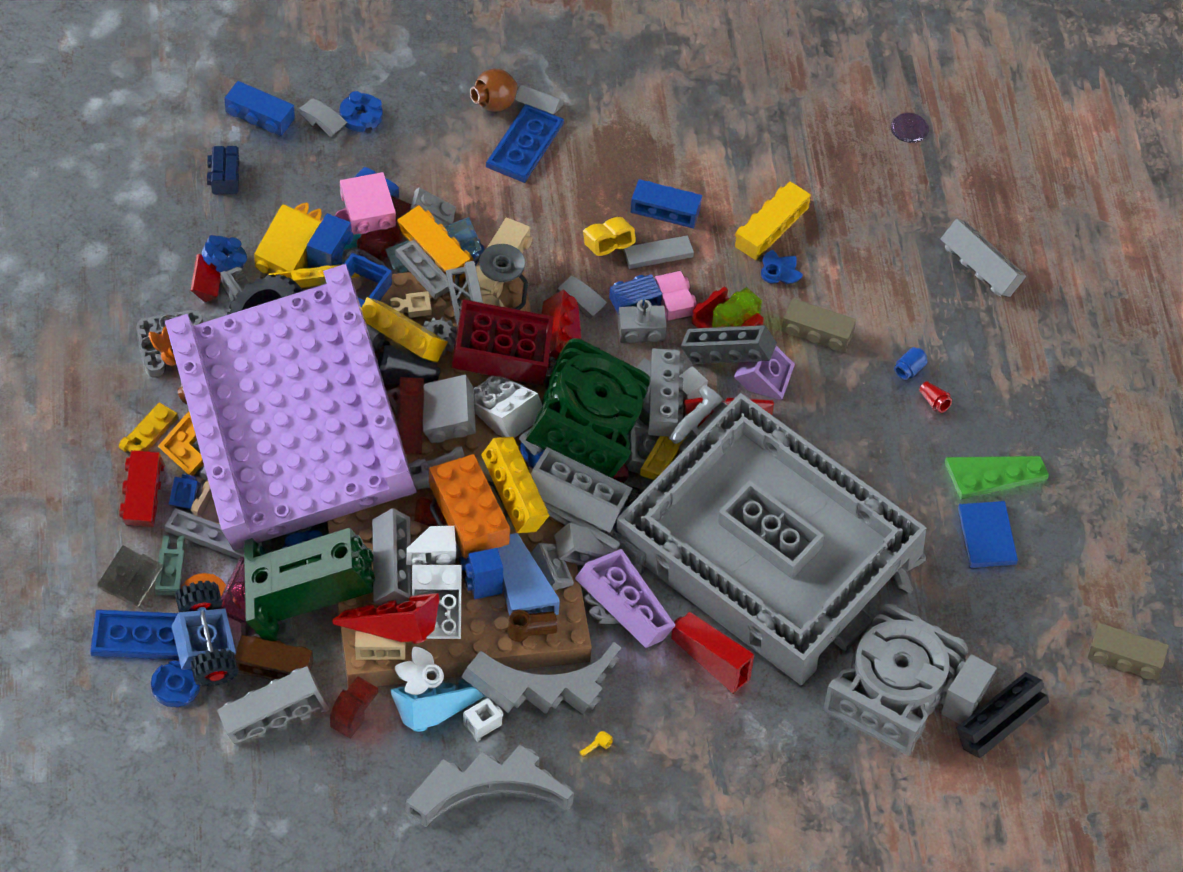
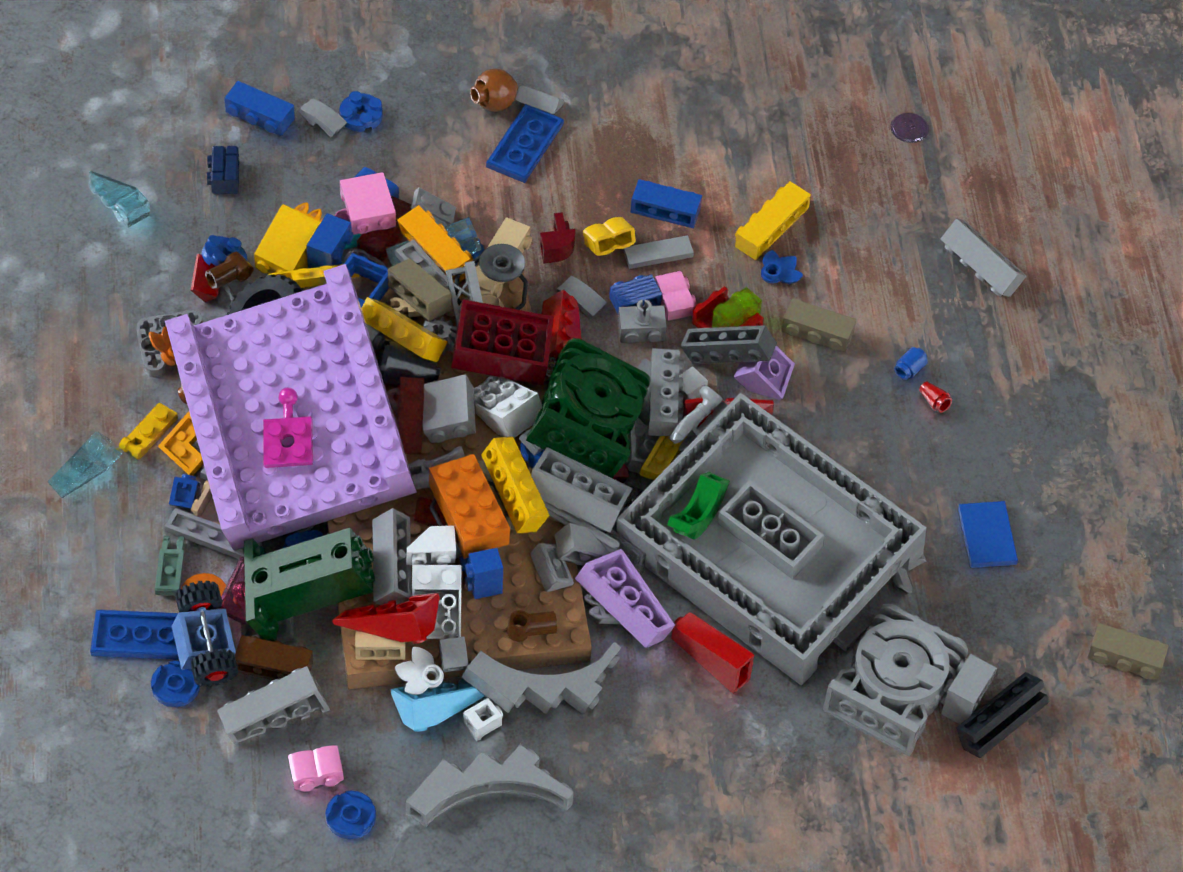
(87, 463): none -> clear light blue slope
(125, 200): none -> clear light blue slope
(130, 576): clear smoke slope -> none
(141, 488): red wedge -> none
(233, 268): none -> reddish brown piece
(278, 429): none -> dark pink plate
(316, 768): none -> bright pink brick
(350, 705): clear red brick -> none
(350, 815): none -> blue tile
(419, 289): none -> dark tan brick
(453, 653): none -> light grey brick
(523, 580): medium blue slope -> none
(557, 244): none -> dark red brick
(602, 739): yellow hand -> none
(702, 506): none -> green arch
(991, 474): bright green wing -> none

